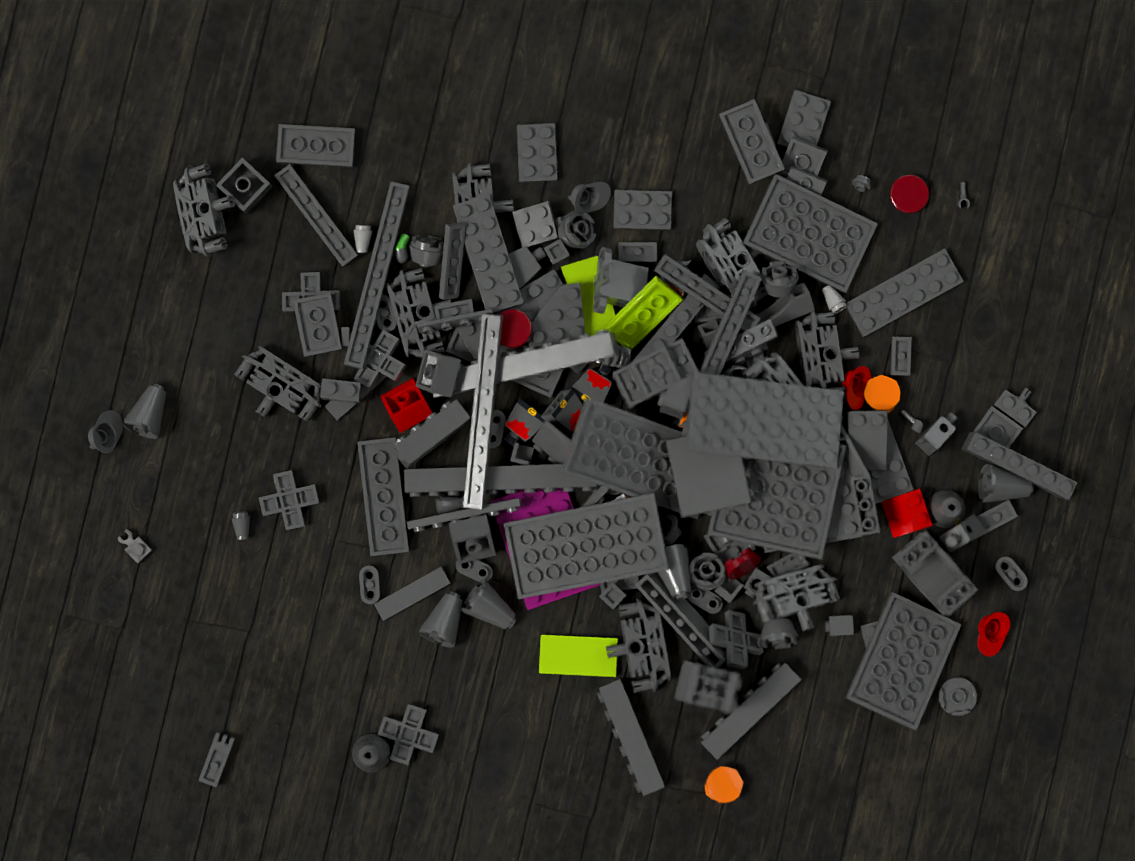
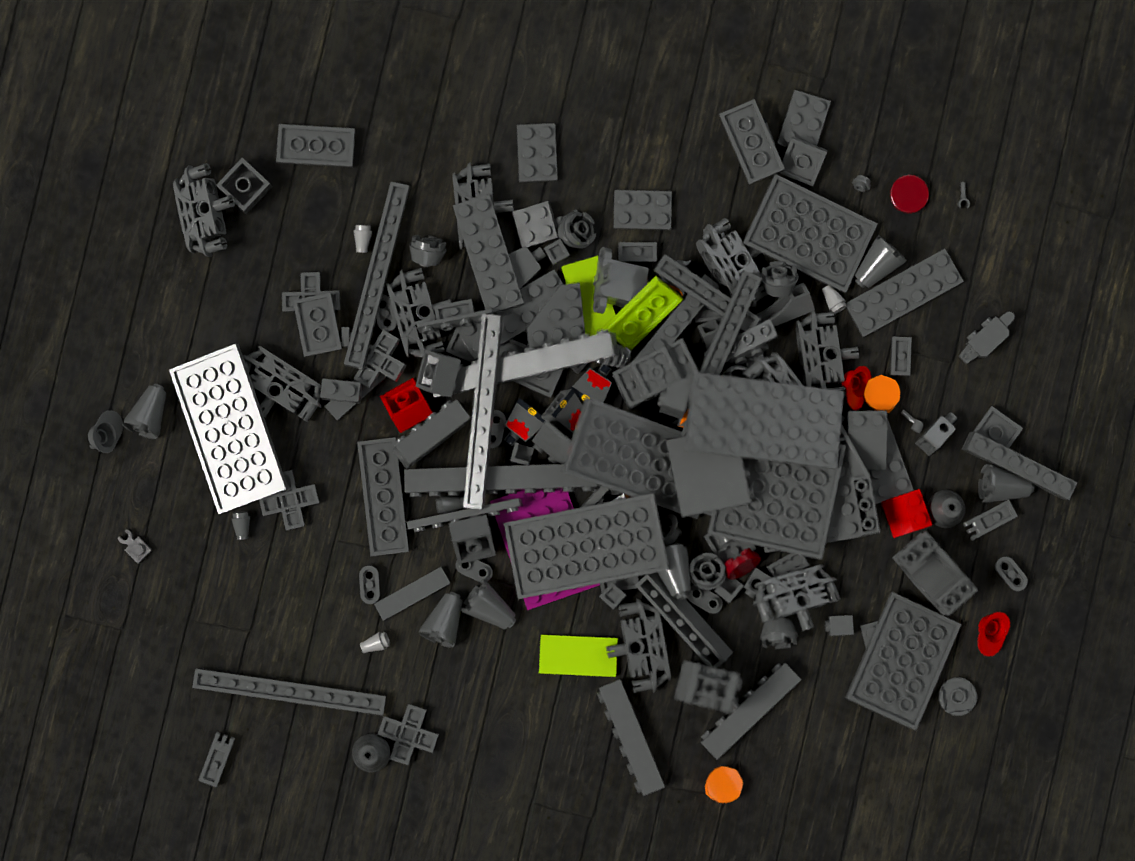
(228, 429): none -> plate
(289, 691): none -> dark grey plate
(316, 215): dark grey plate -> none
(375, 643): none -> light grey cone
(401, 249): arm -> none
(452, 261): dark grey plate -> none
(515, 328): dark red tile -> none
(590, 196): dark grey piece -> none
(735, 639): dark grey plate -> none
(807, 180): dark grey plate -> none
(878, 263): none -> dark grey cone
(958, 534): dark grey torso -> none
(988, 338): none -> dark grey hinge
(1016, 406): dark grey plate -> none

